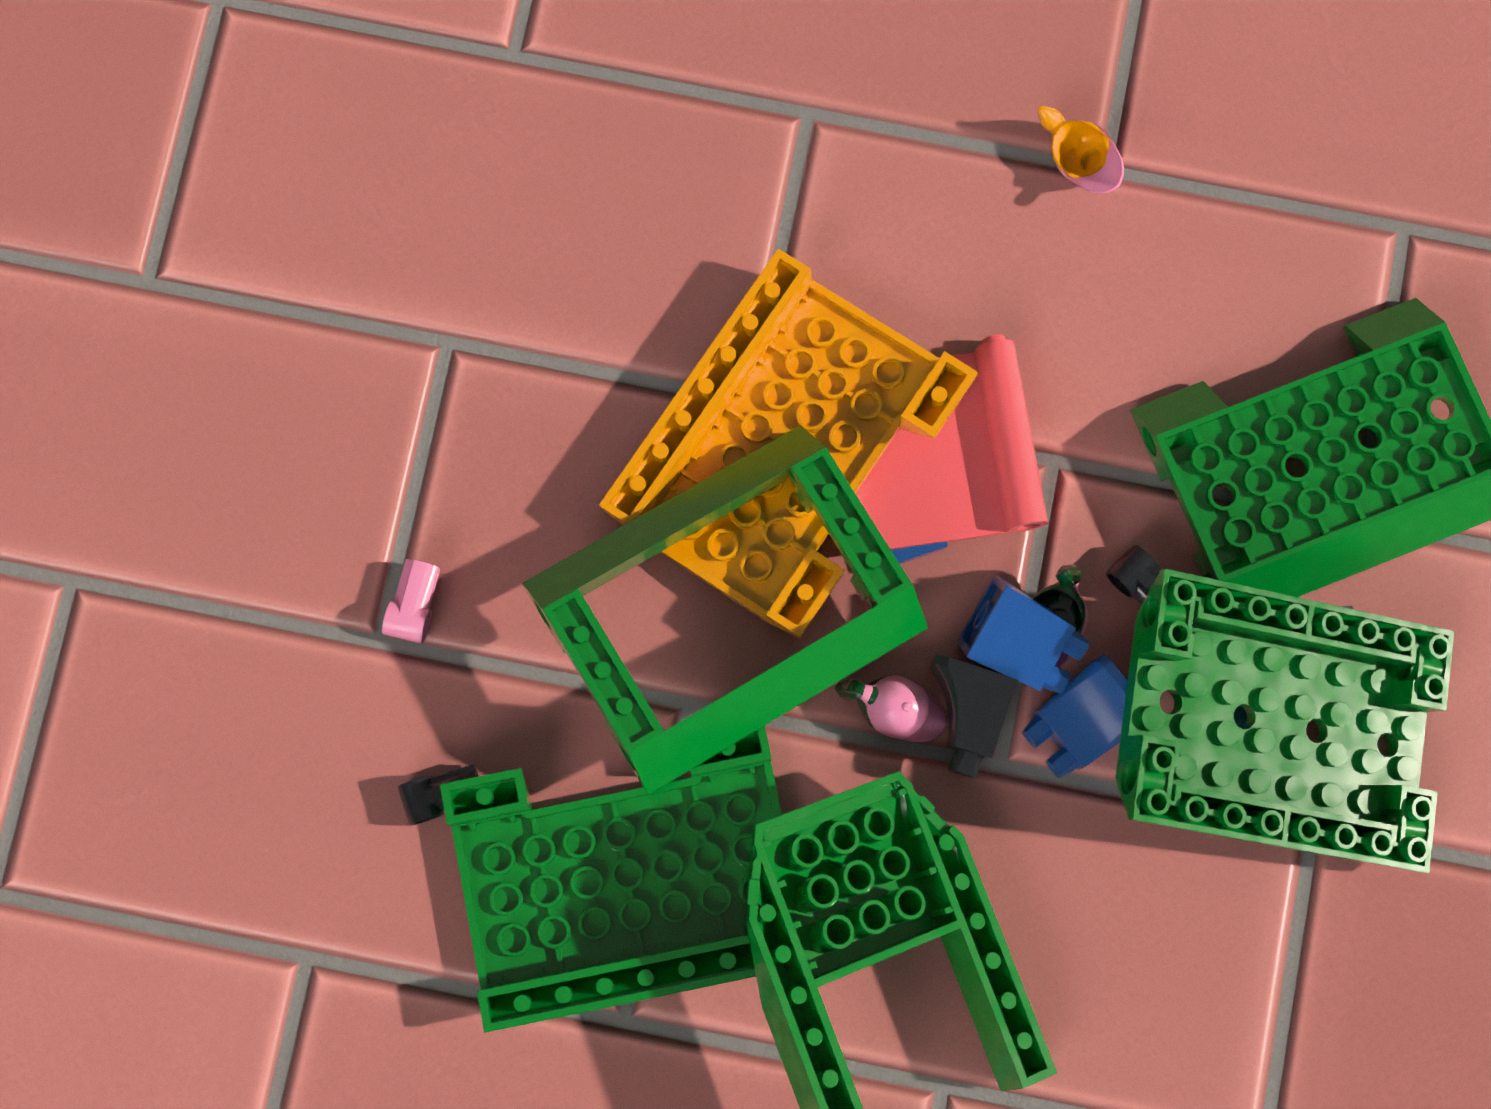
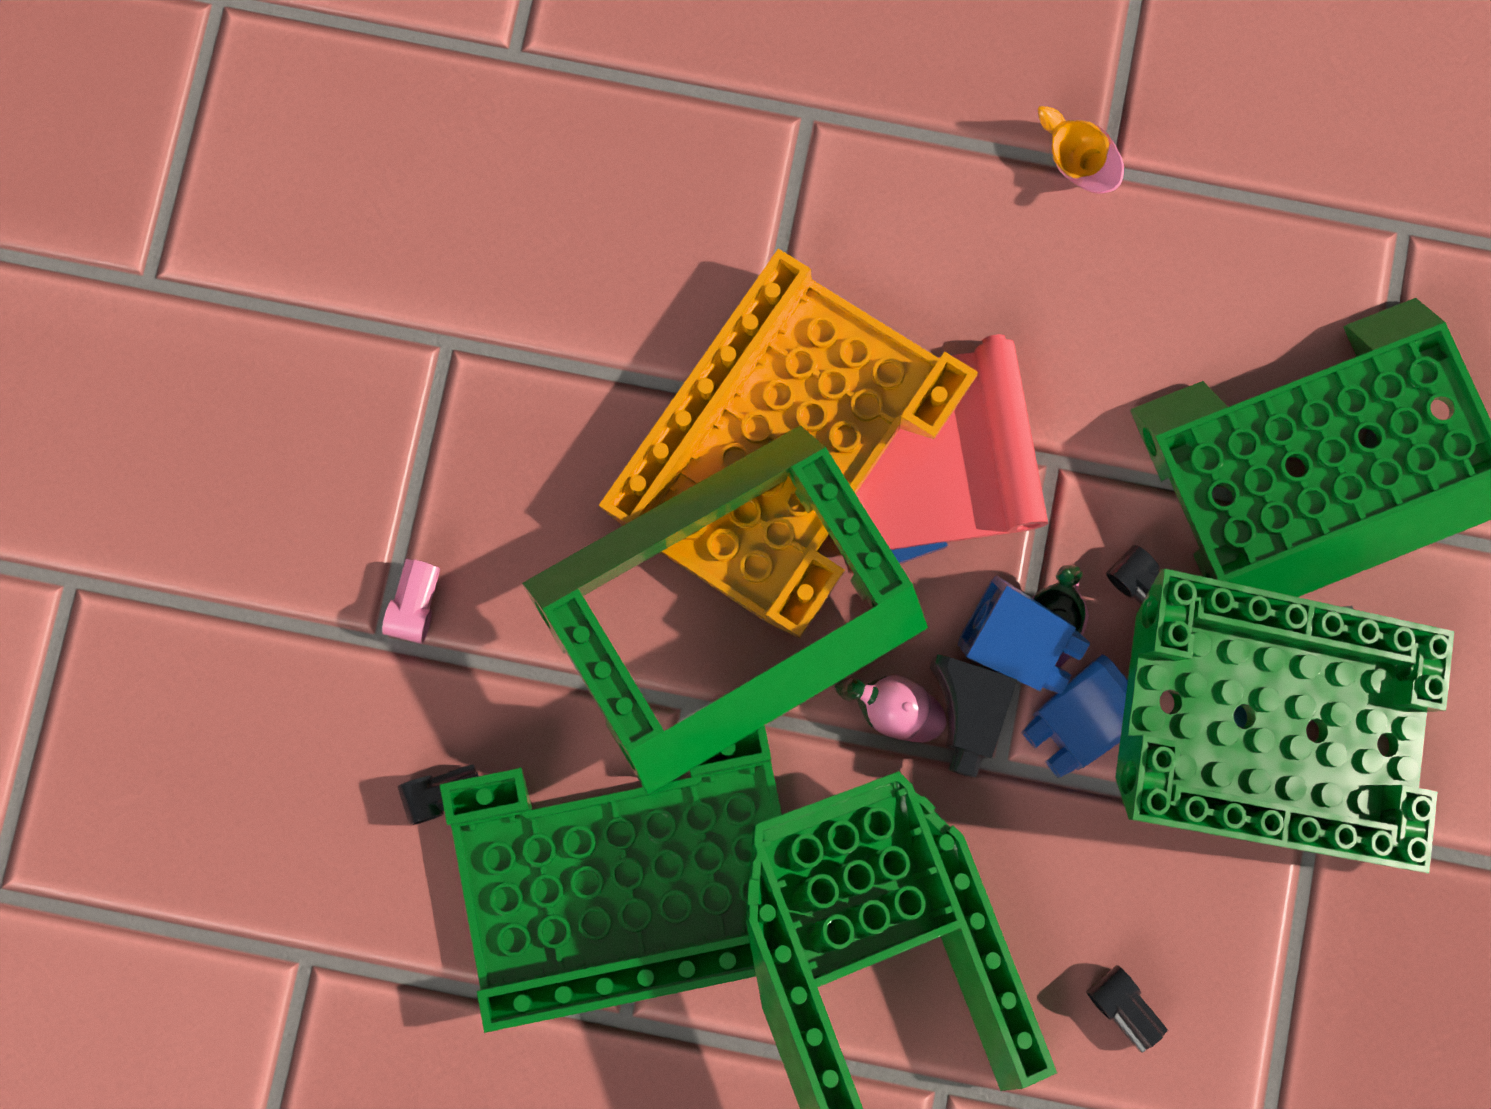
(1120, 1000): none -> black piece

